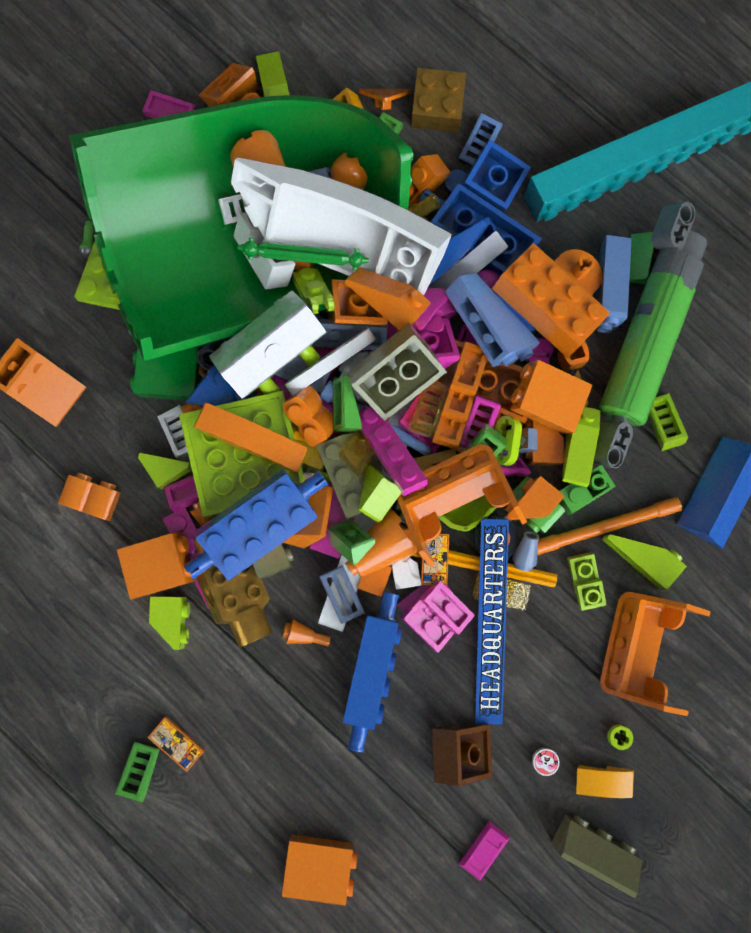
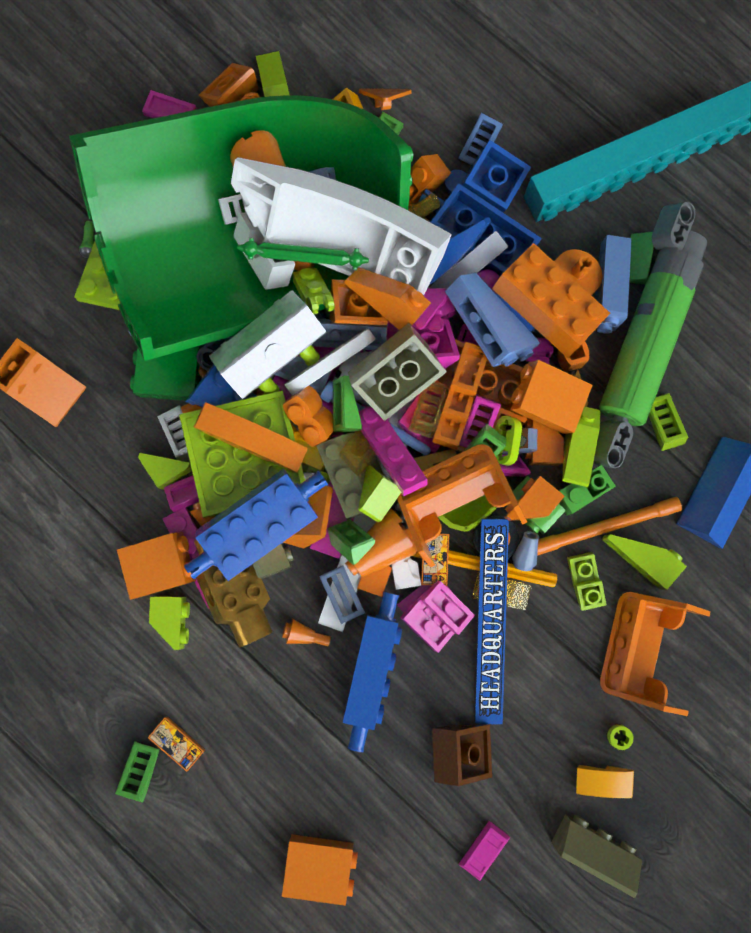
(89, 497): orange brick -> none
(348, 172): orange hair -> none
(438, 100): pearl gold brick -> none
(545, 761): tile -> none

